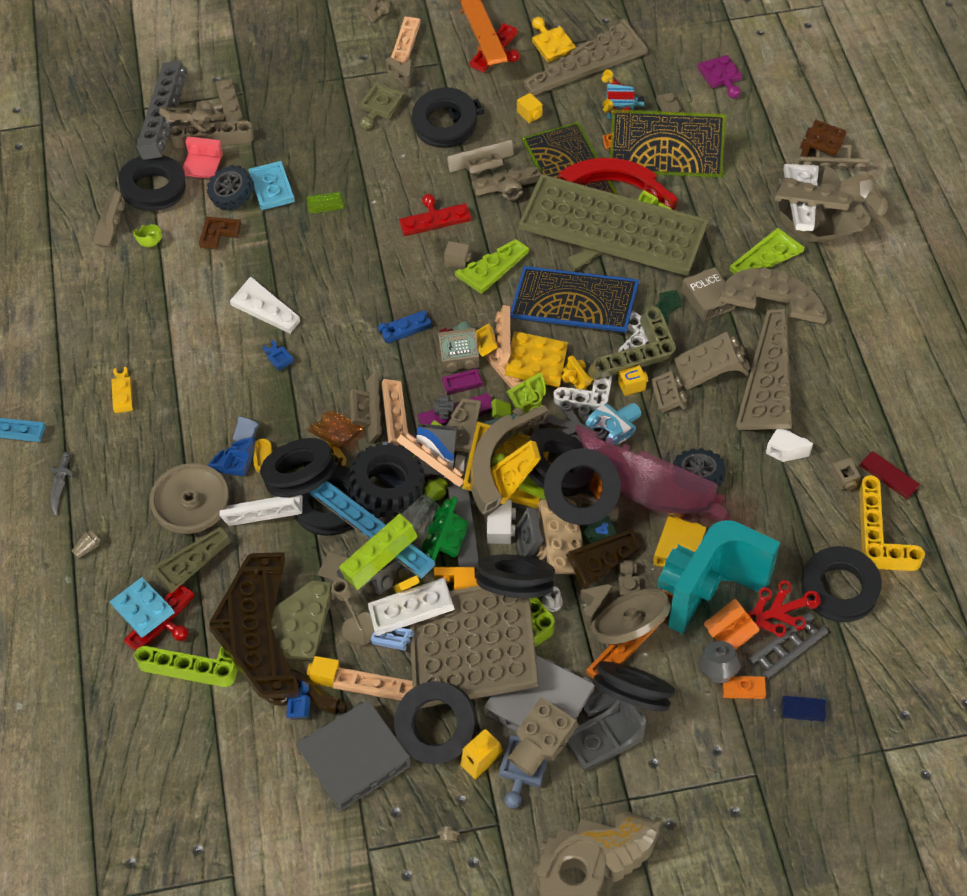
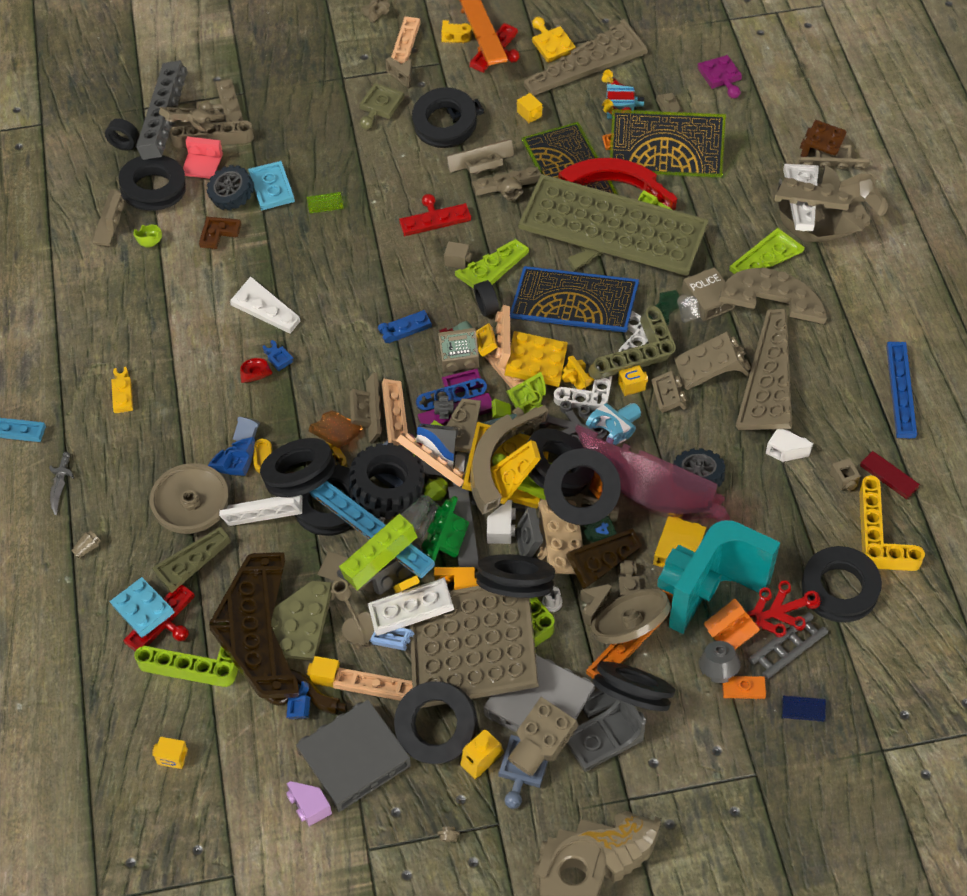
(126, 128): none -> black tyre
(170, 752): none -> yellow brick
(254, 370): none -> red piece
(310, 802): none -> lavender slope
(450, 391): none -> blue beam
(456, 33): none -> yellow leg
(486, 298): none -> black tyre
(688, 307): none -> clear plate
(901, 390): none -> blue plate

